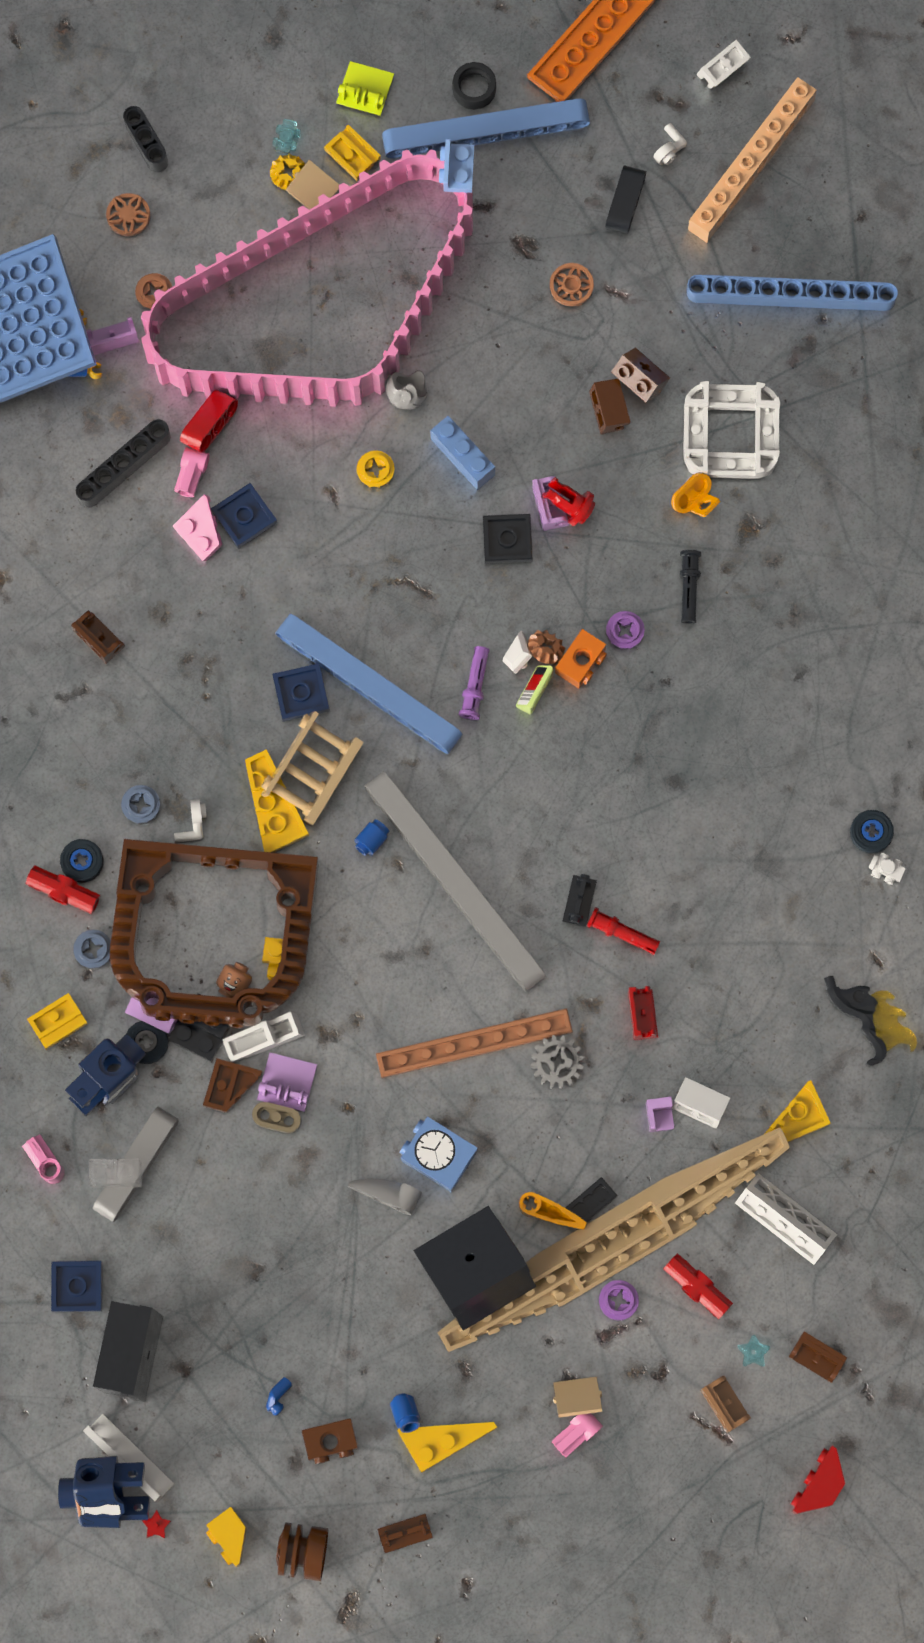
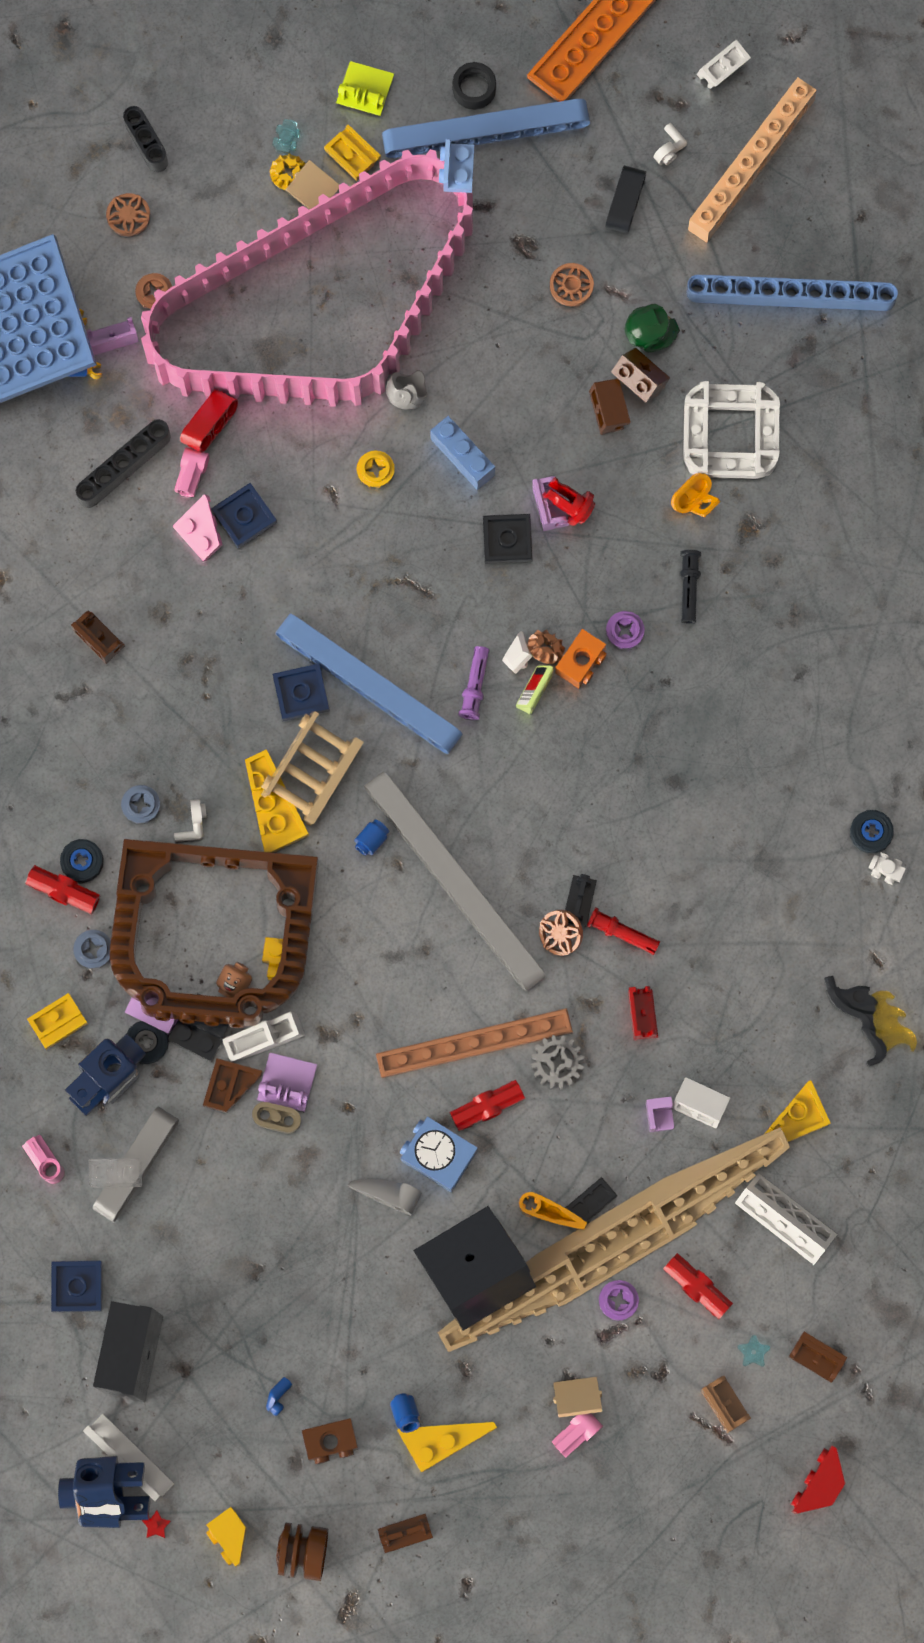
(487, 1105): none -> red piece
(560, 932): none -> nougat wheel
(648, 326): none -> dark green helmet

